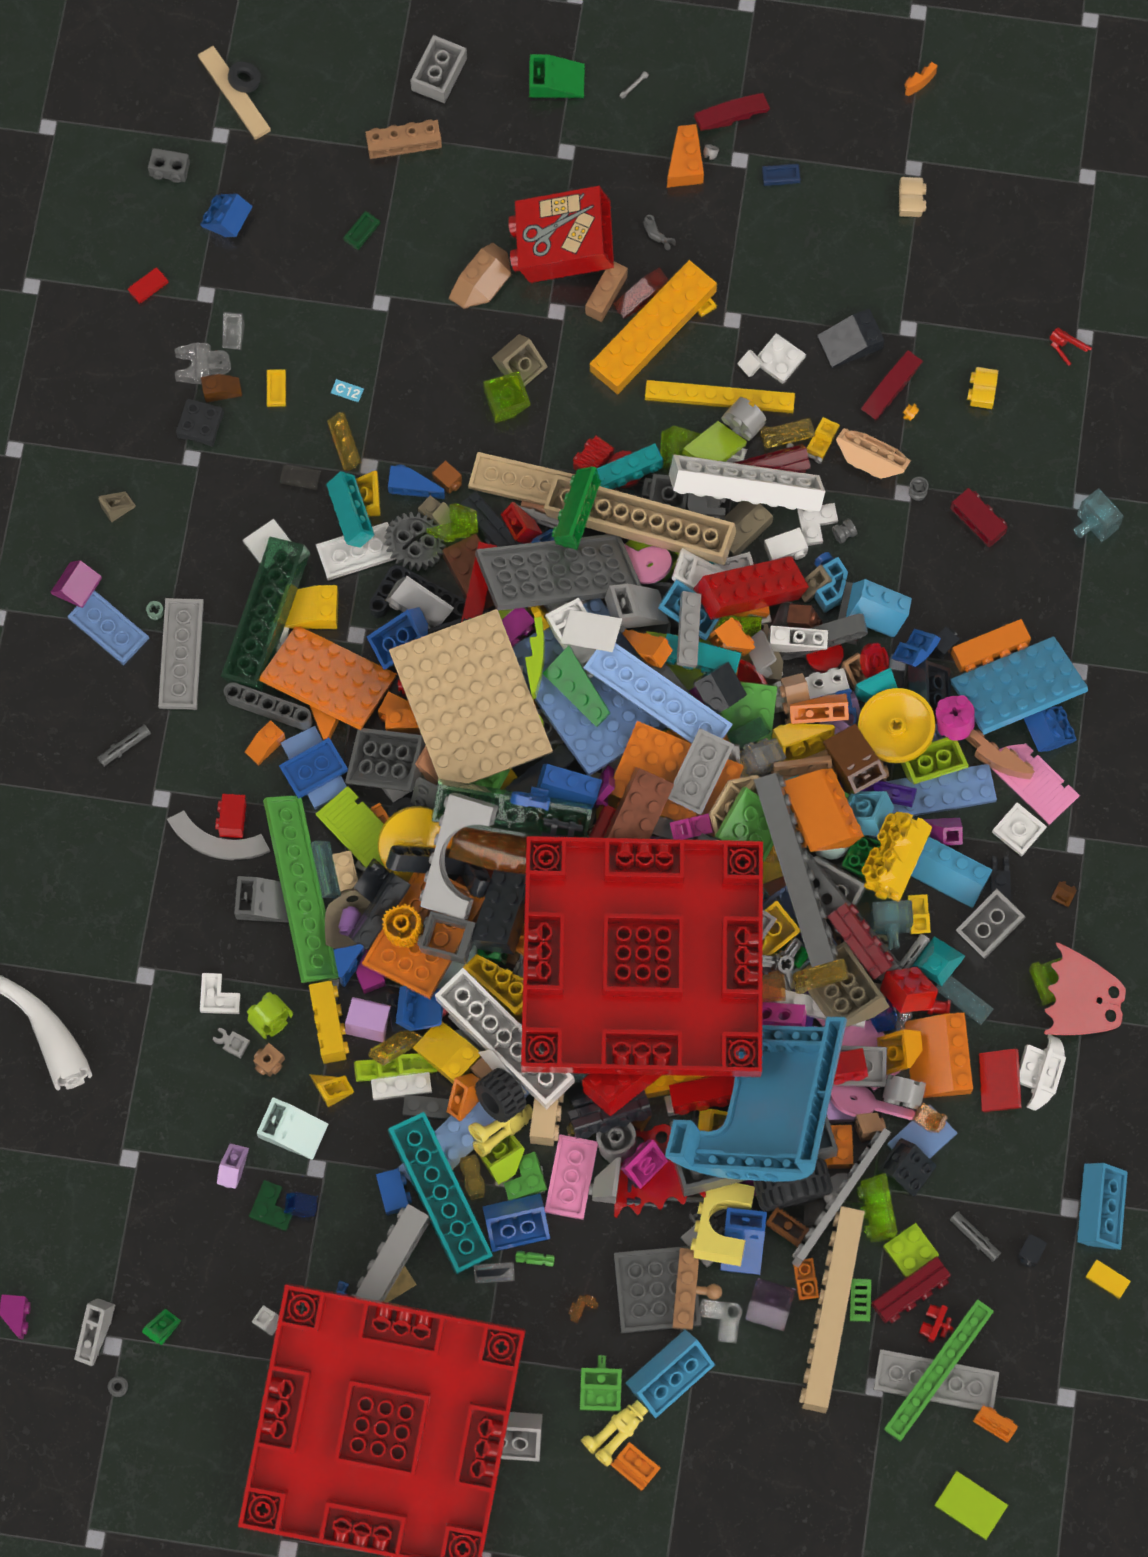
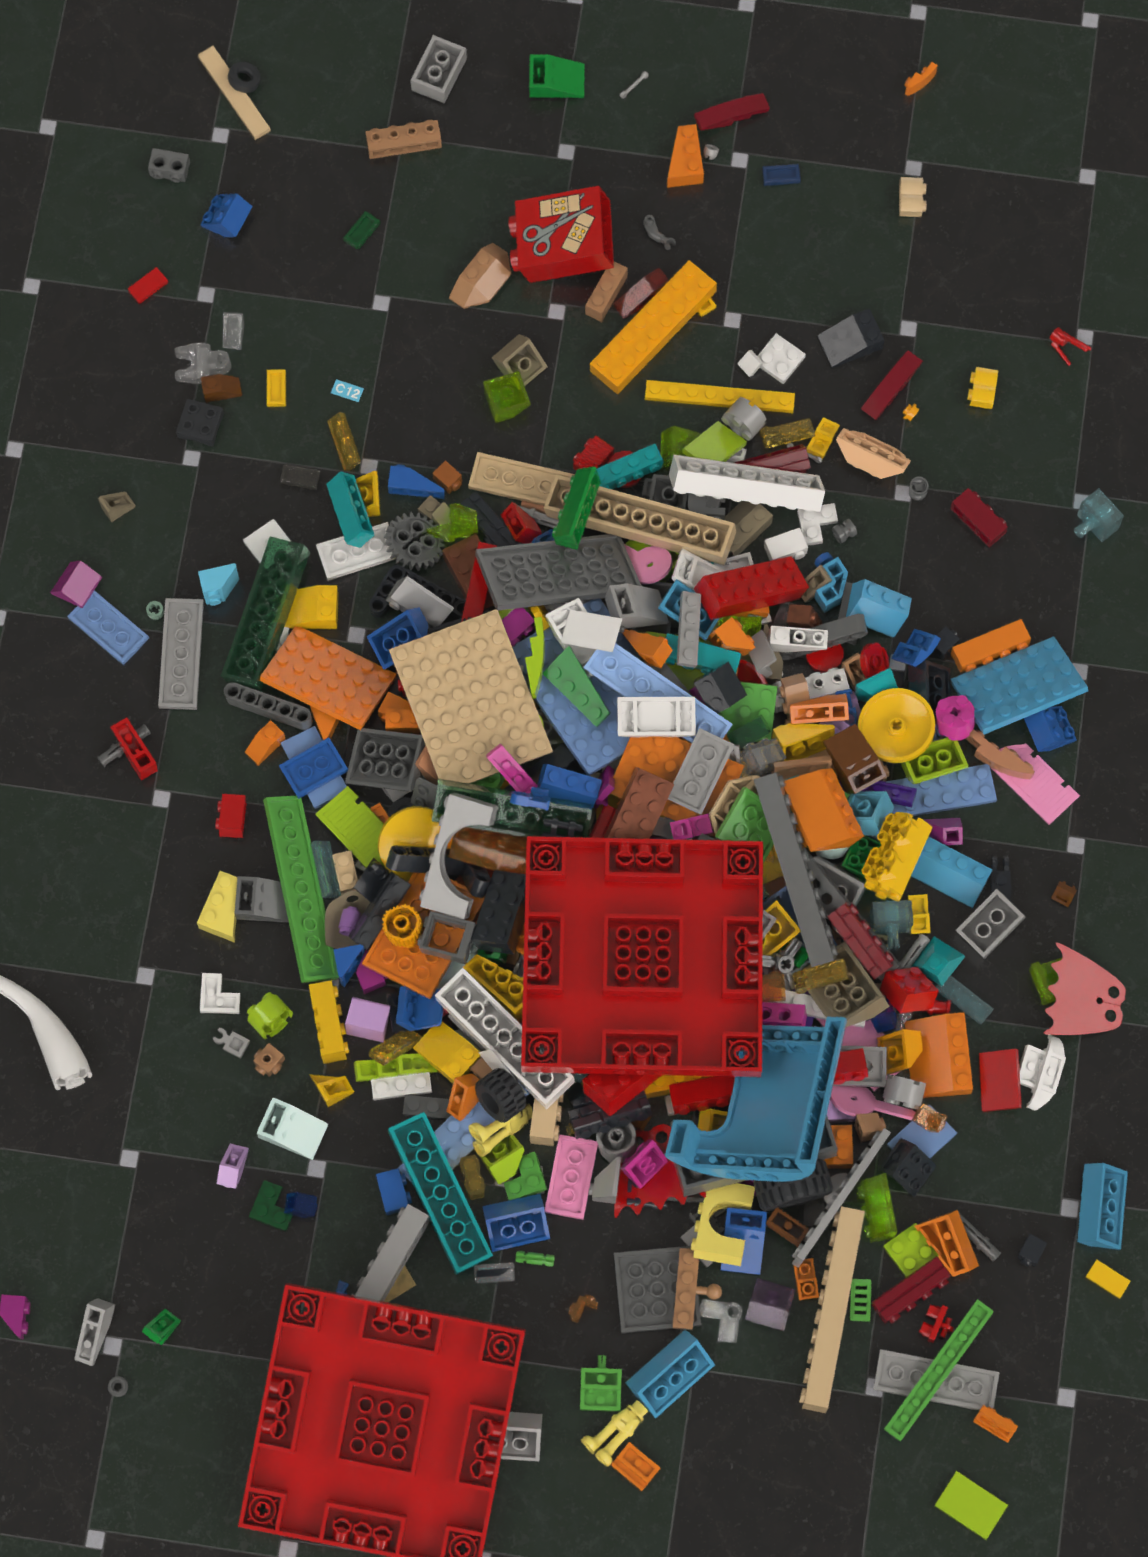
(134, 749): none -> red slope
(215, 846): light grey tile -> none
(218, 583): none -> medium azure slope
(219, 908): none -> light yellow wedge
(266, 1320): white slope -> none
(510, 769): none -> dark pink plate
(656, 716): none -> white slope
(950, 1242): none -> orange wedge
(1019, 829): white plate -> none

